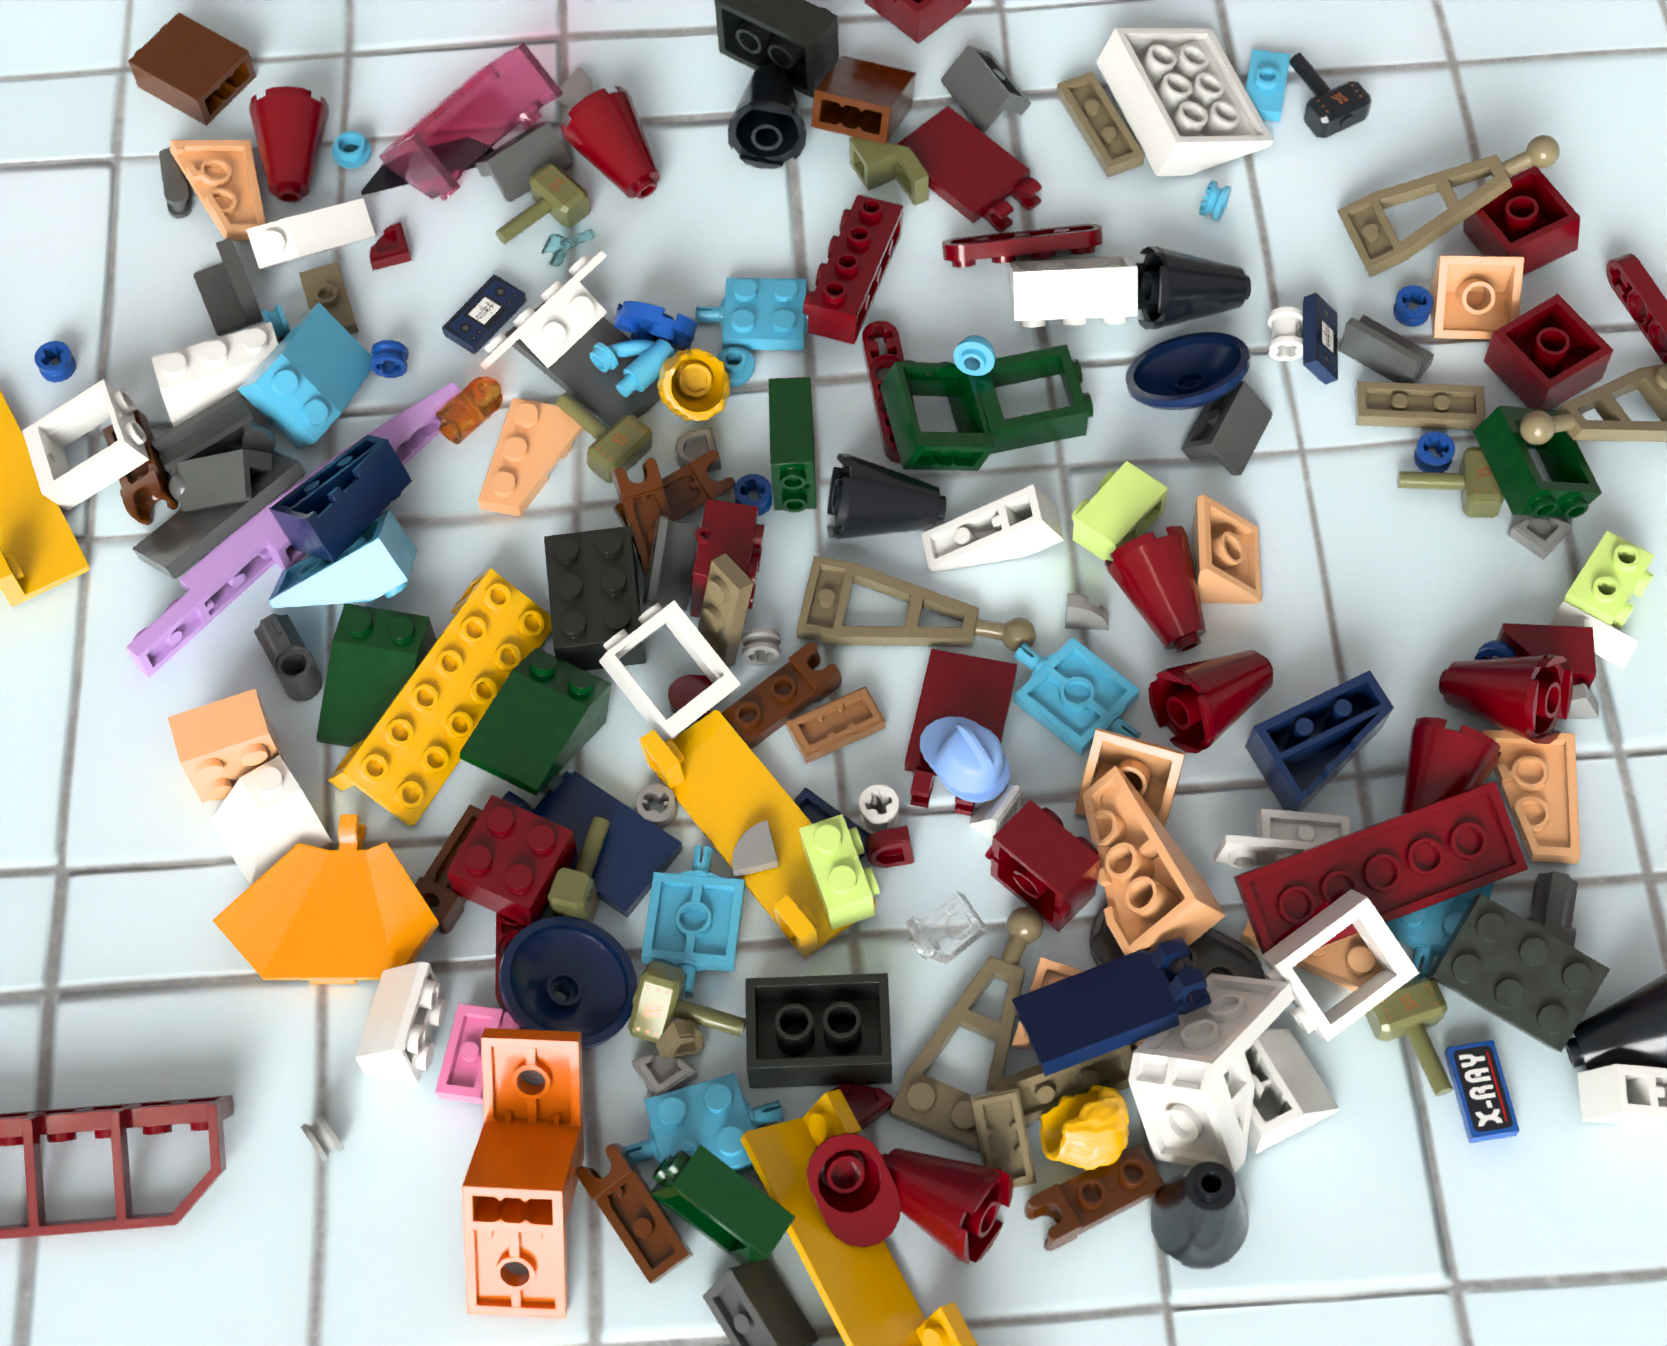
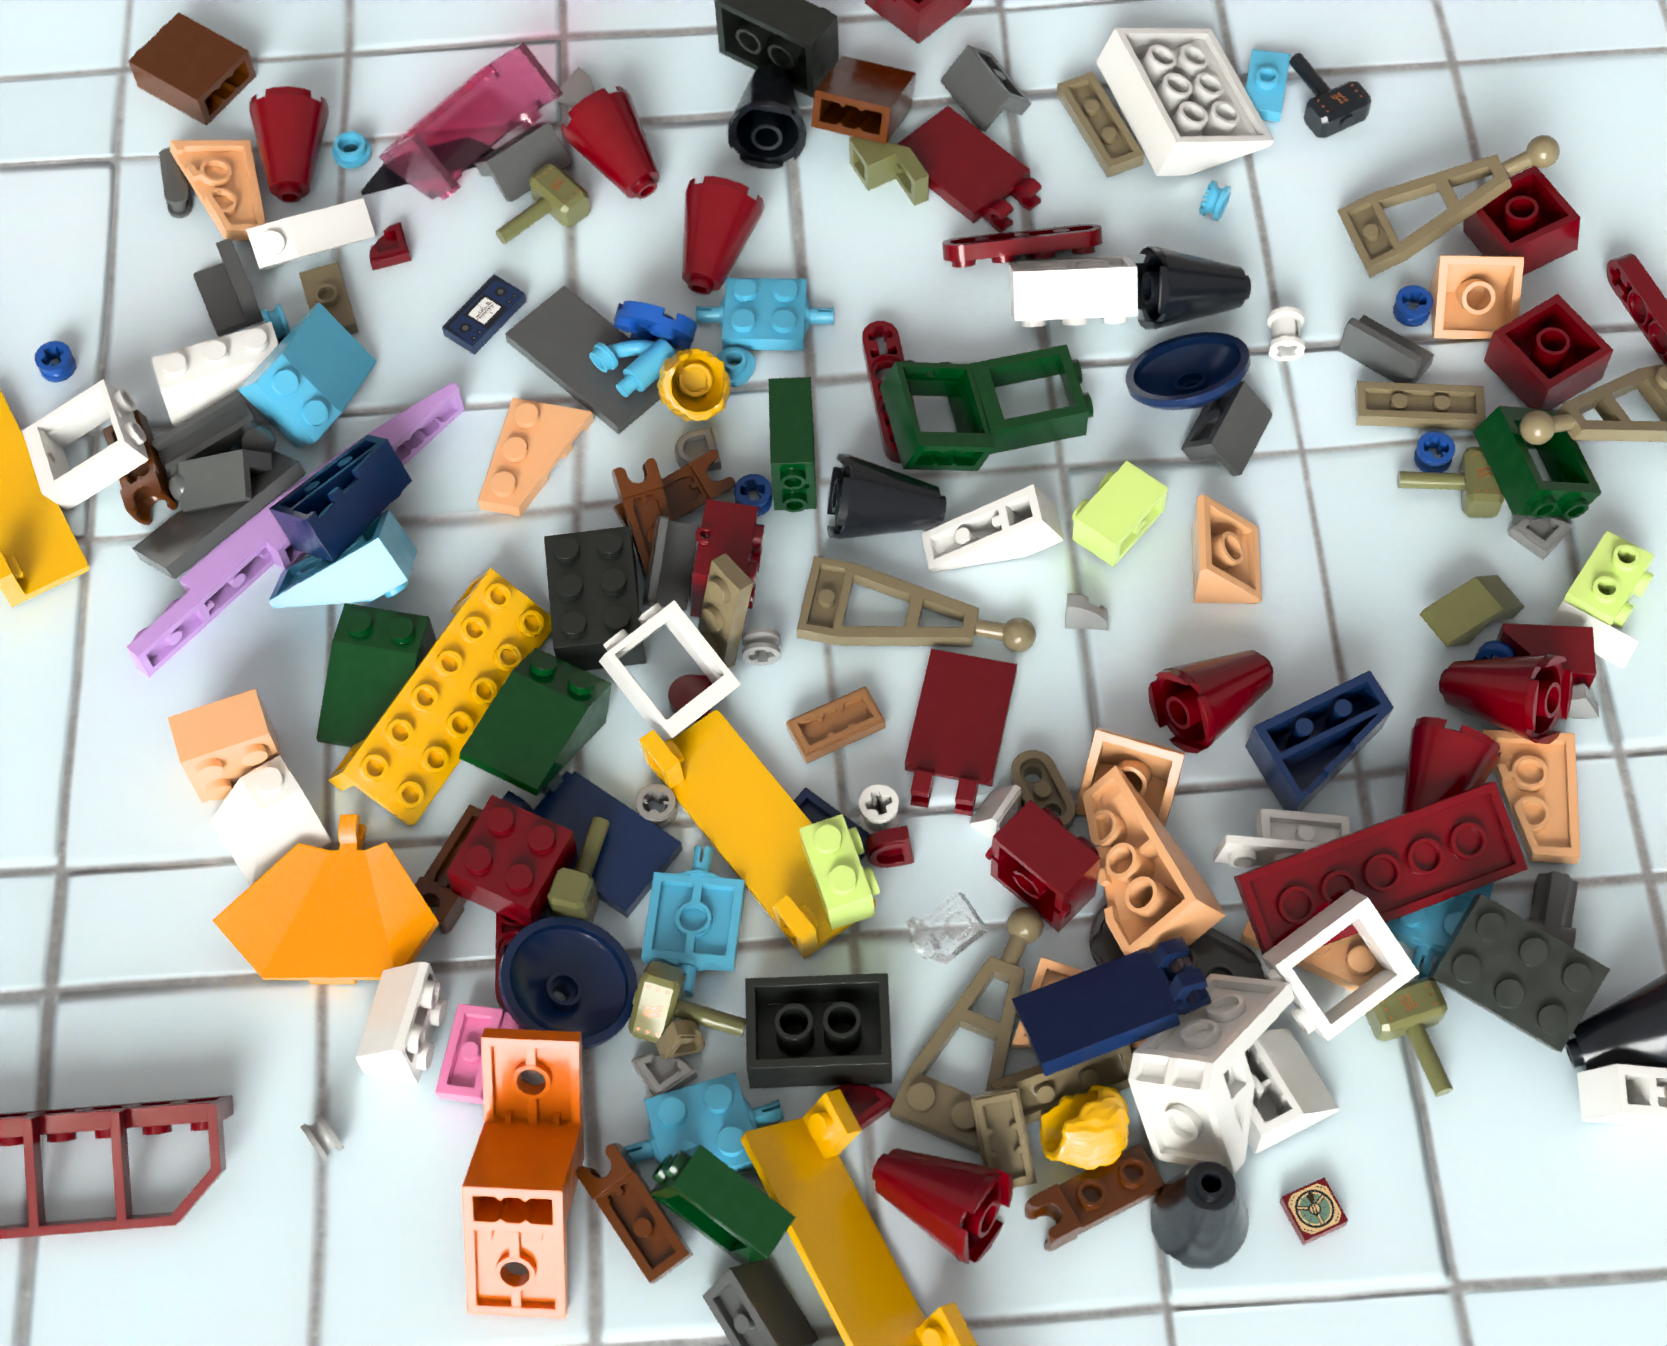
(288, 657): dark grey piece -> none
(389, 358): blue bush -> none
(470, 408): clear orange piece -> none
(558, 323): white bracket -> none
(560, 245): clear light blue hand -> none
(614, 447): olive piece -> none
(716, 228): none -> dark red cone
(754, 851): light grey tile -> none
(782, 696): reddish brown plate -> none
(854, 269): dark red brick -> none
(854, 1190): dark red piece -> none
(966, 758): light blue piece -> none
(978, 348): medium azure plate -> none
(1049, 790): none -> dark tan plate
(1075, 694): medium azure plate -> none
(1162, 586): dark red cone -> none
(1313, 1211): none -> tile
(1320, 338): dark blue tile -> none
(1470, 608): none -> olive slope
(1481, 1091): tile -> none

